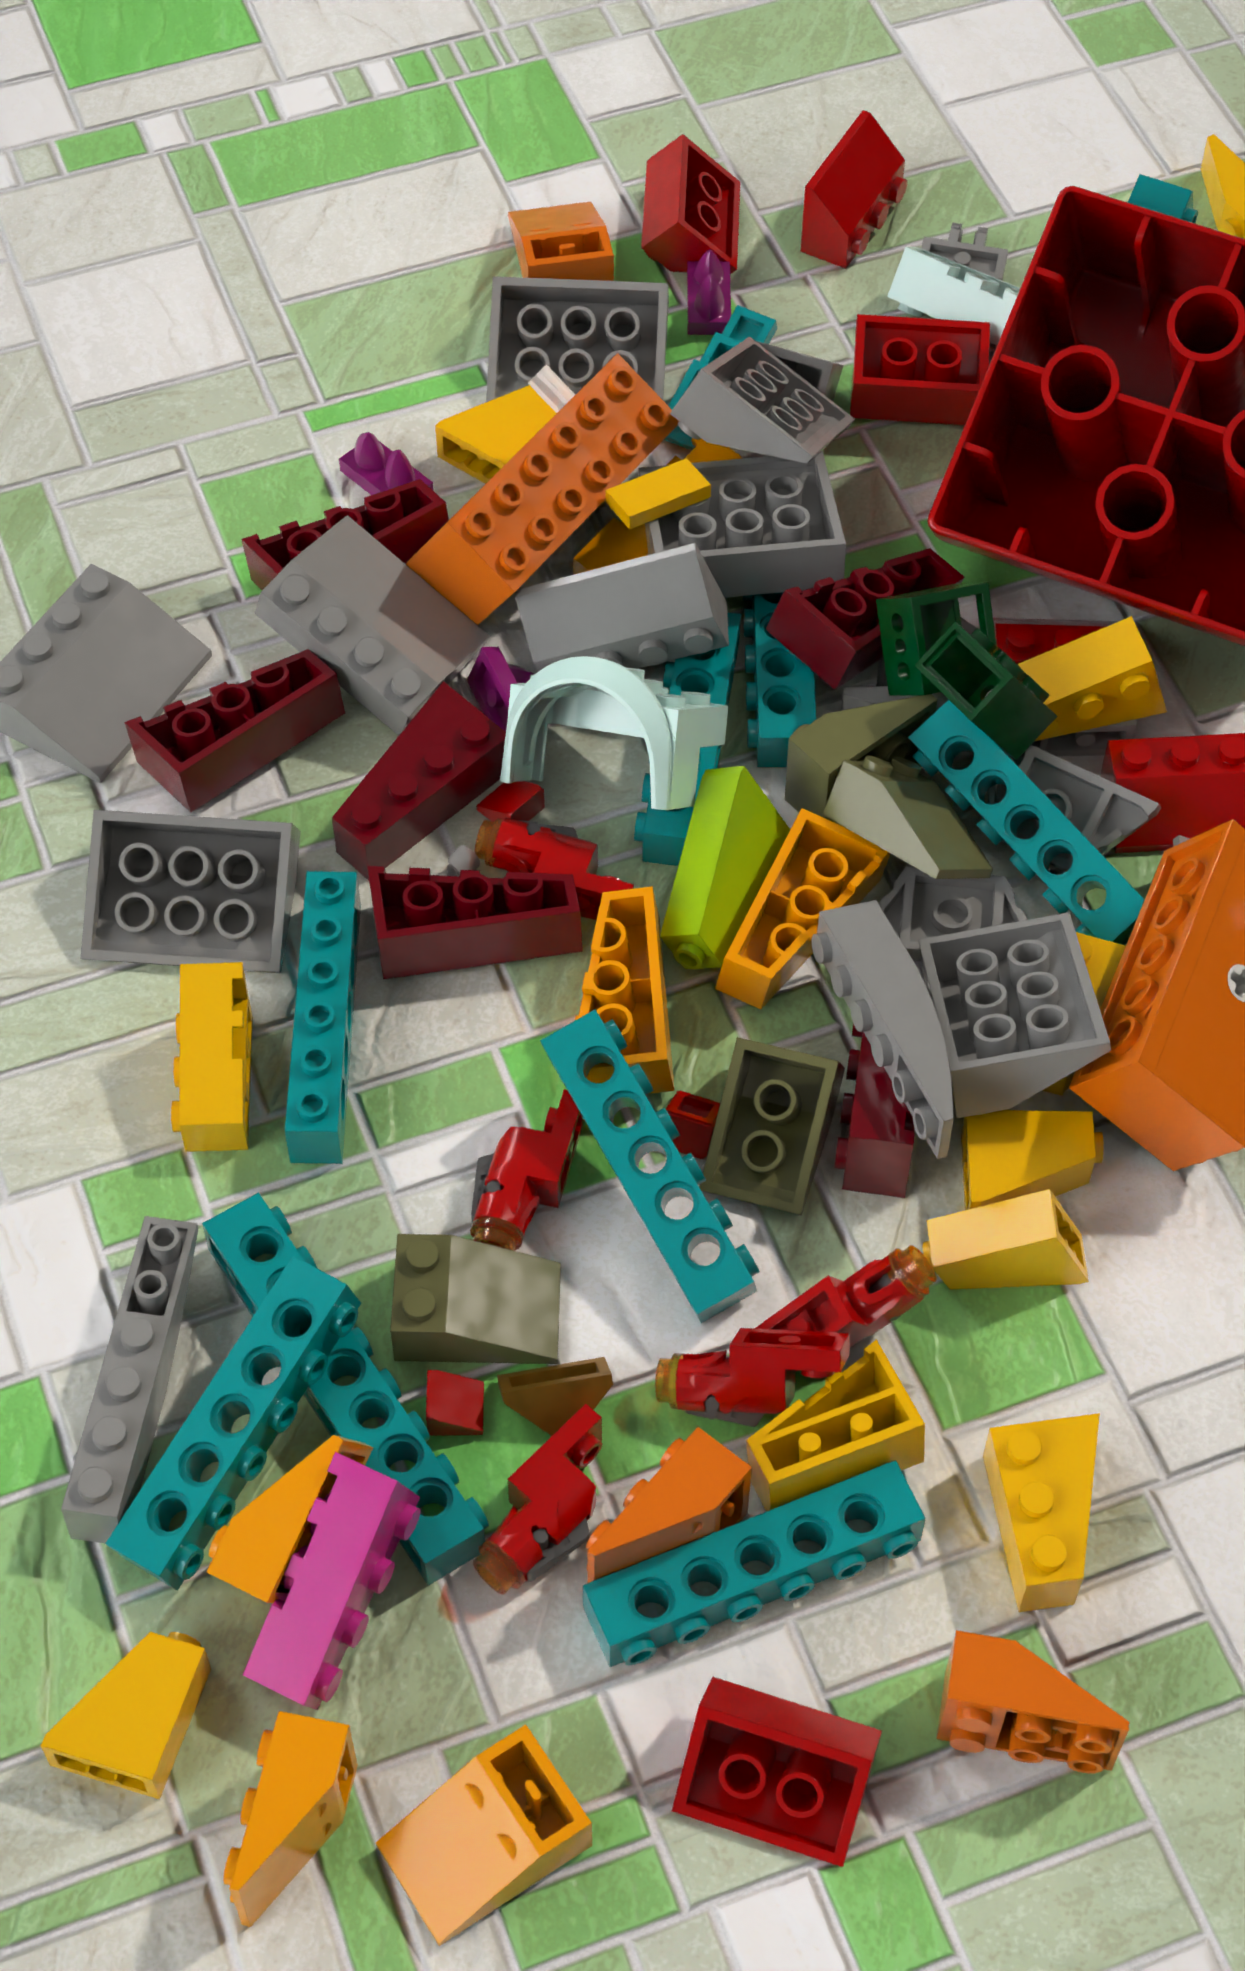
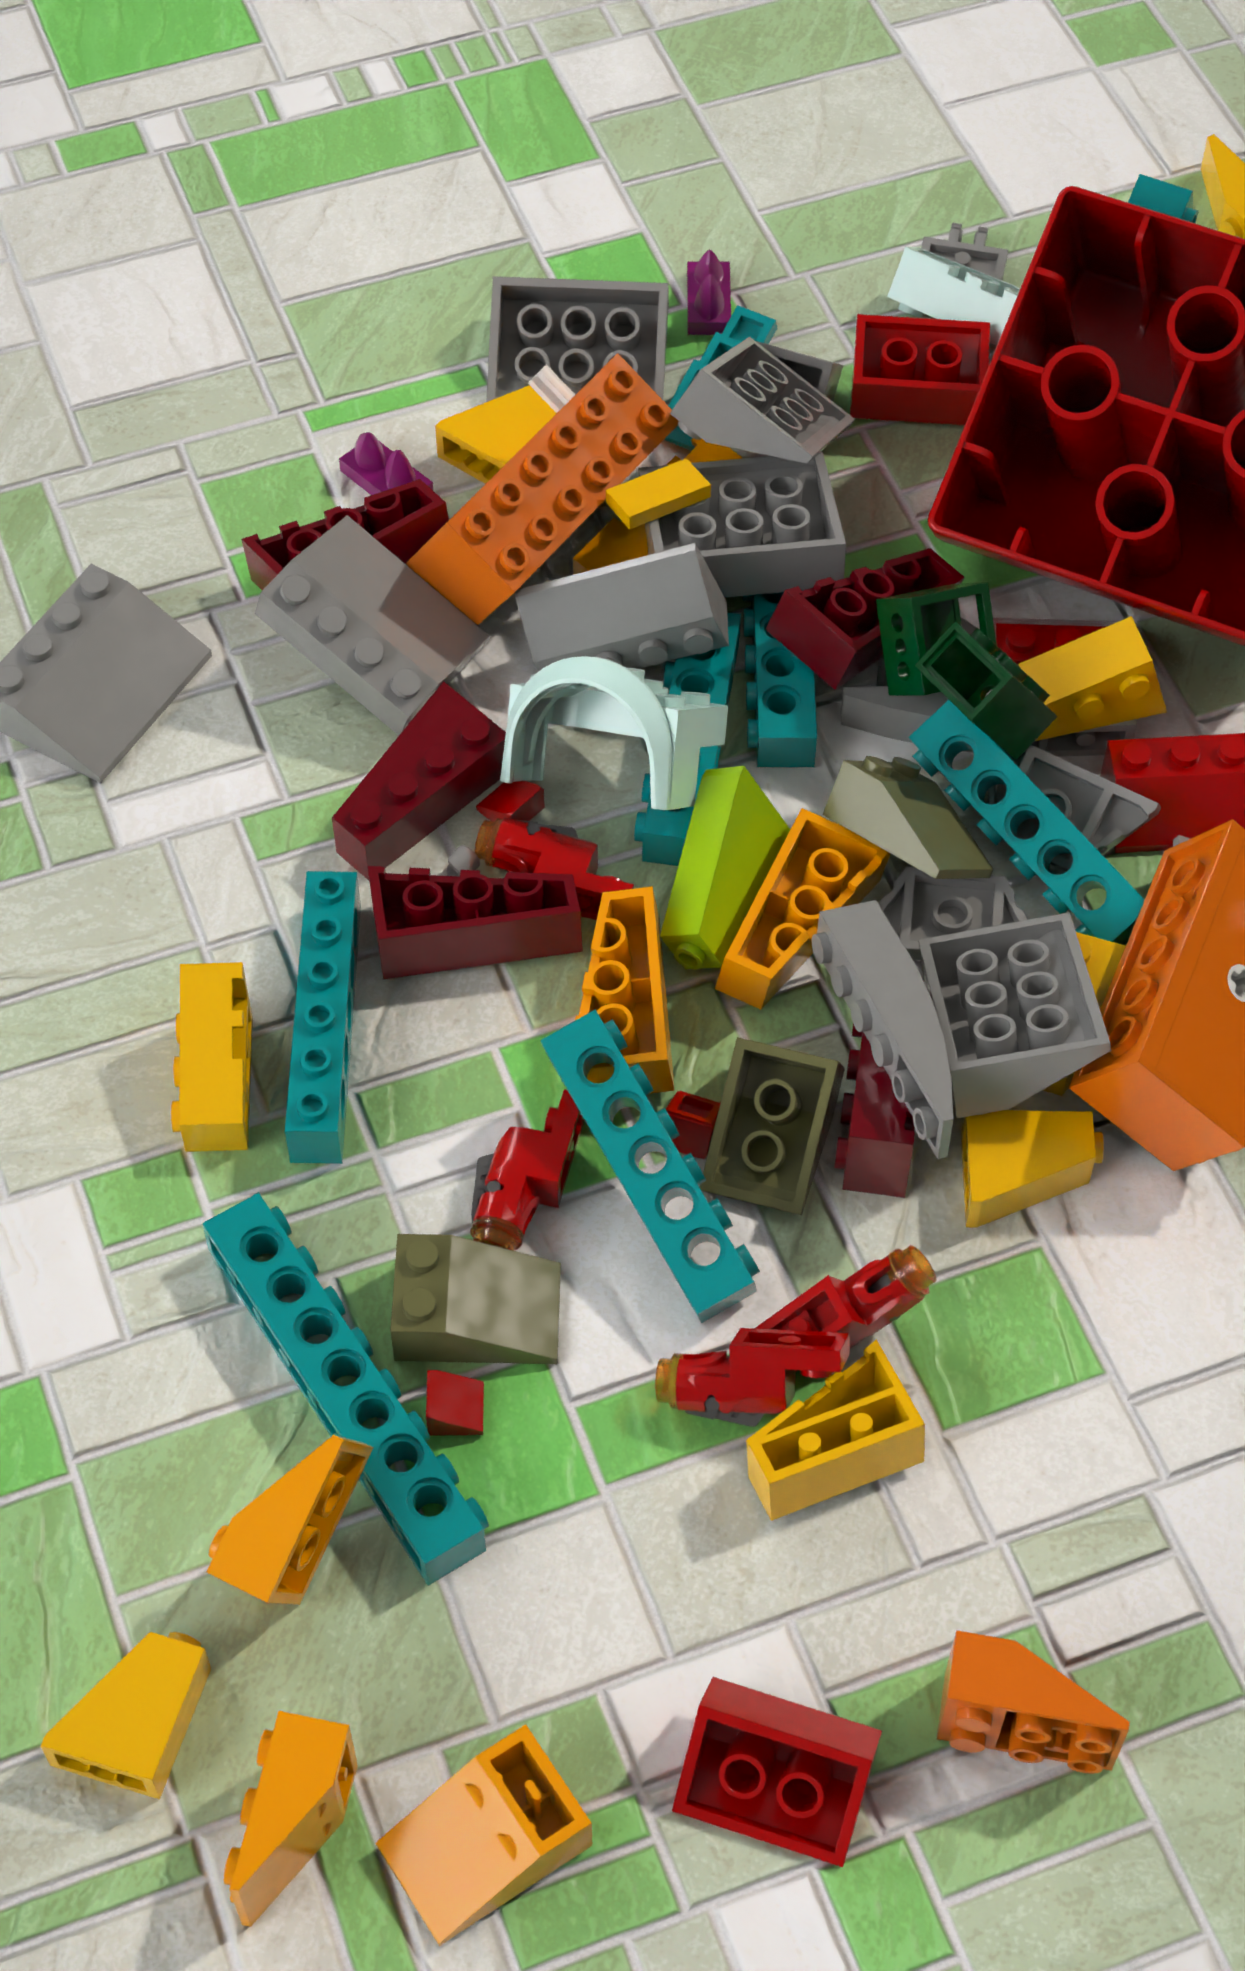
(131, 1381): light grey slope -> none
(189, 890): light grey slope -> none
(206, 1434): teal brick -> none
(237, 729): dark red wedge -> none
(333, 1583): dark pink wedge -> none
(491, 683): magenta tile -> none
(548, 1509): red plate -> none
(556, 1392): pearl gold slope -> none
(562, 243): orange slope -> none
(689, 207): red slope -> none
(690, 1497): orange slope -> none
(849, 734): olive slope -> none
(852, 193): red slope -> none
(874, 1496): teal brick -> none
(1007, 1245): yellow slope -> none
(1042, 1504): yellow wedge -> none

